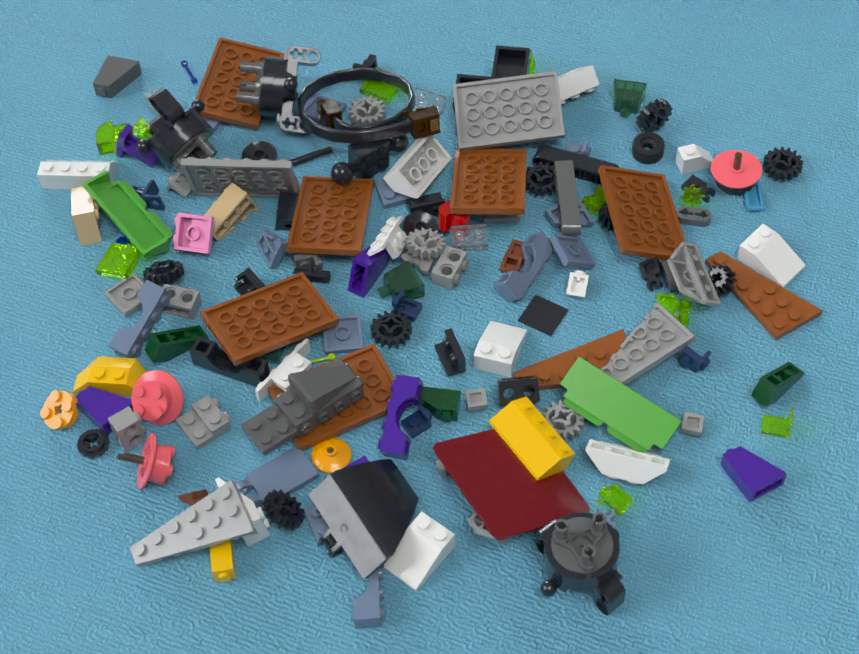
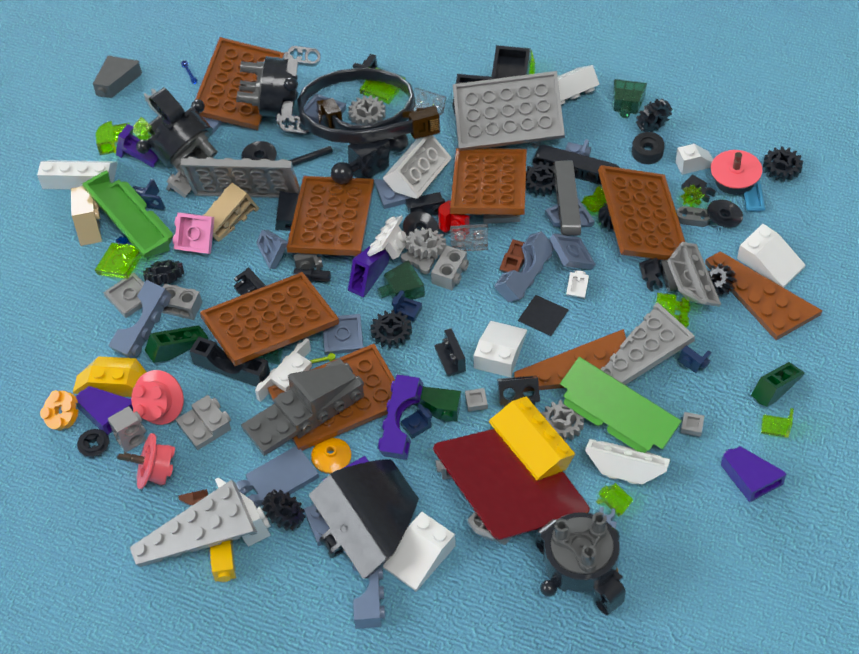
(724, 213): none -> black dish

